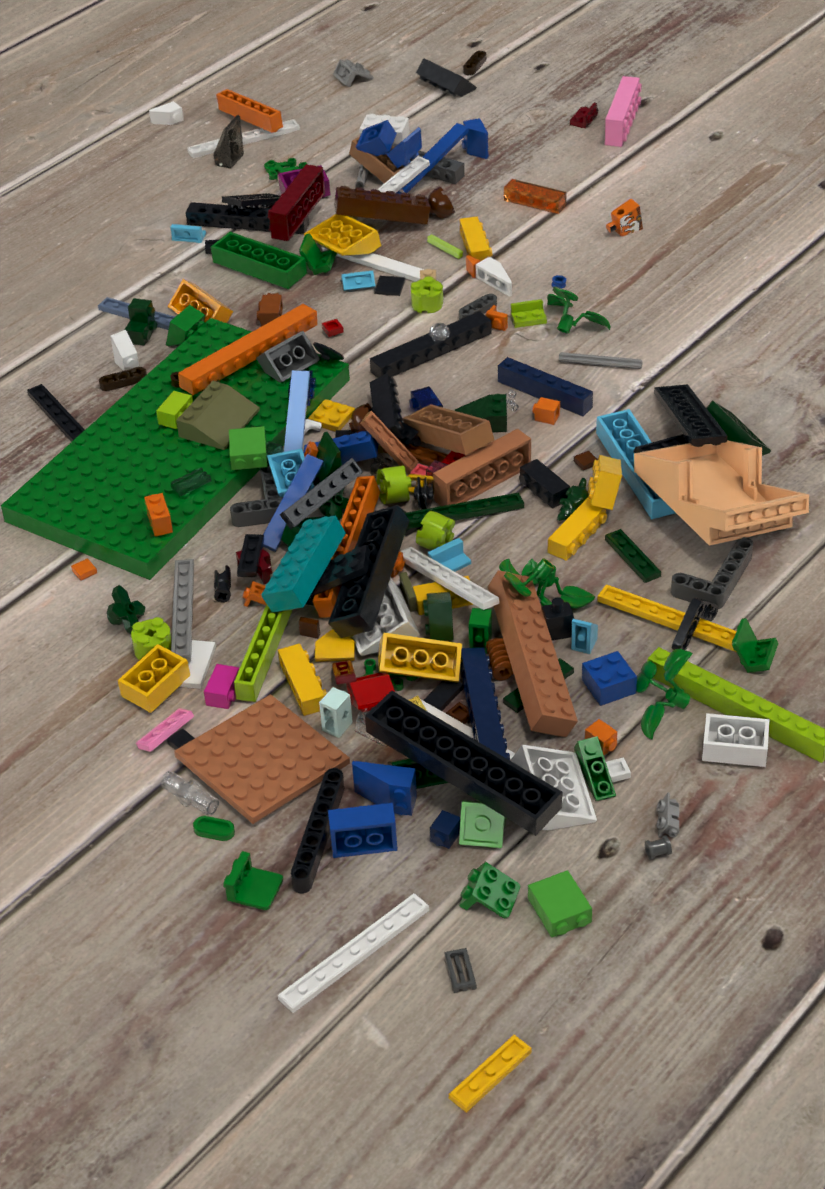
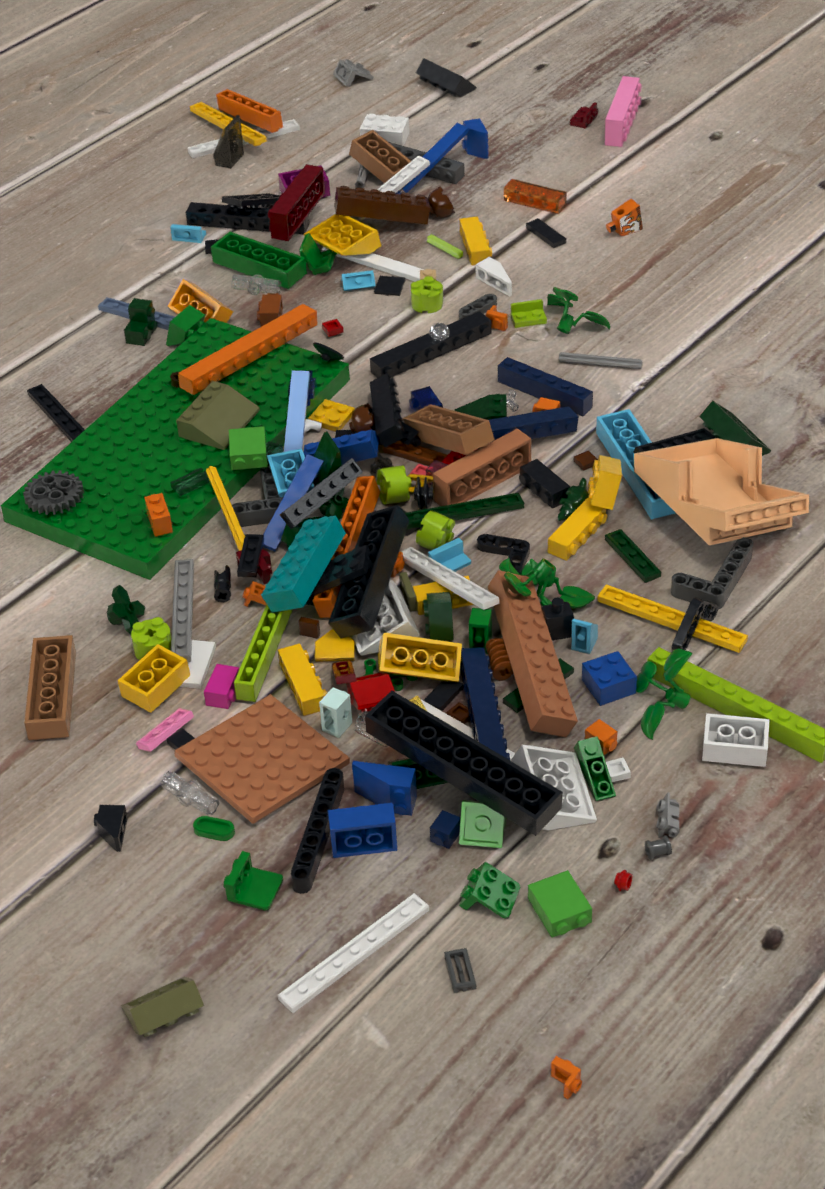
(50, 687): none -> medium nougat brick
(53, 492): none -> dark grey gear
(84, 569): orange tile -> none
(112, 824): none -> black slope
(113, 381): dark brown beam -> none
(124, 351): white slope -> none
(163, 1006): none -> olive slope
(166, 114): white slope -> none
(173, 408): lime brick -> none
(222, 120): none -> yellow plate
(226, 506): none -> yellow axle
(256, 284): none -> clear piece
(272, 167): green plant -> none
(292, 354): dark grey slope -> none
(311, 449): orange tile -> none
(377, 139): blue slope -> none
(389, 442): nougat tile -> none
(406, 149): blue slope -> none
(471, 265): orange slope -> none
(474, 63): dark brown beam -> none
(490, 1073): yellow tile -> none
(520, 548): none -> black beam
(538, 423): none -> dark blue brick
(546, 233): none -> black tile
(559, 281): blue bush -> none
(568, 1074): none -> orange bracket
(623, 880): none -> red plate
(690, 415): black plate -> none
(753, 653): green bracket -> none

